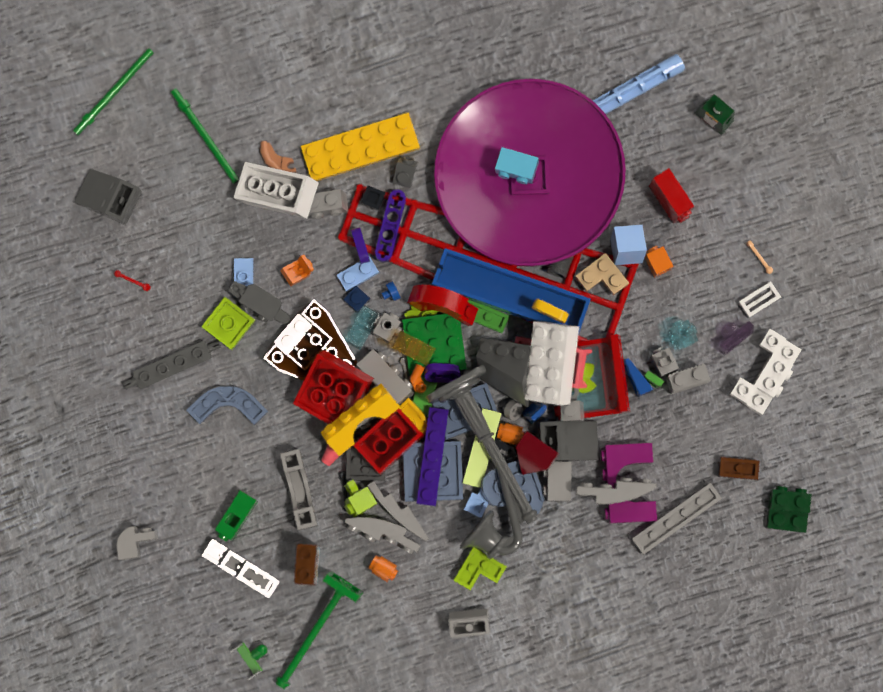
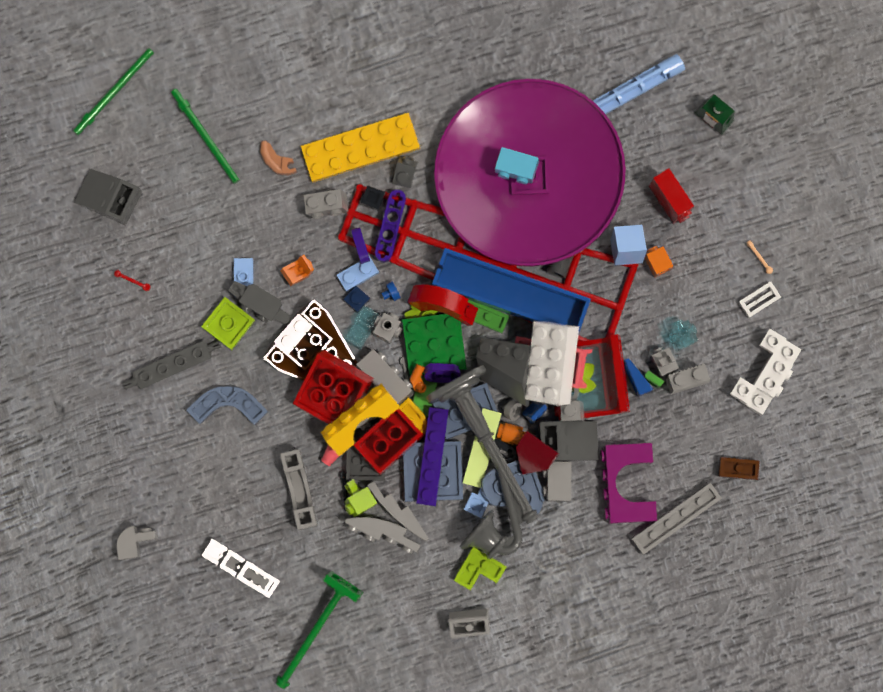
(235, 516): green brick -> none
(251, 657): piece -> none
(276, 190): white brick -> none
(307, 564): reddish brown panel -> none
(383, 568): orange brick -> none
(414, 348): clear yellow brick -> none
(550, 311): yellow beam -> none
(605, 271): tan plate -> none
(624, 491): light grey slope -> none
(734, 335): clear purple tile -> none
(788, 509): dark green plate -> none

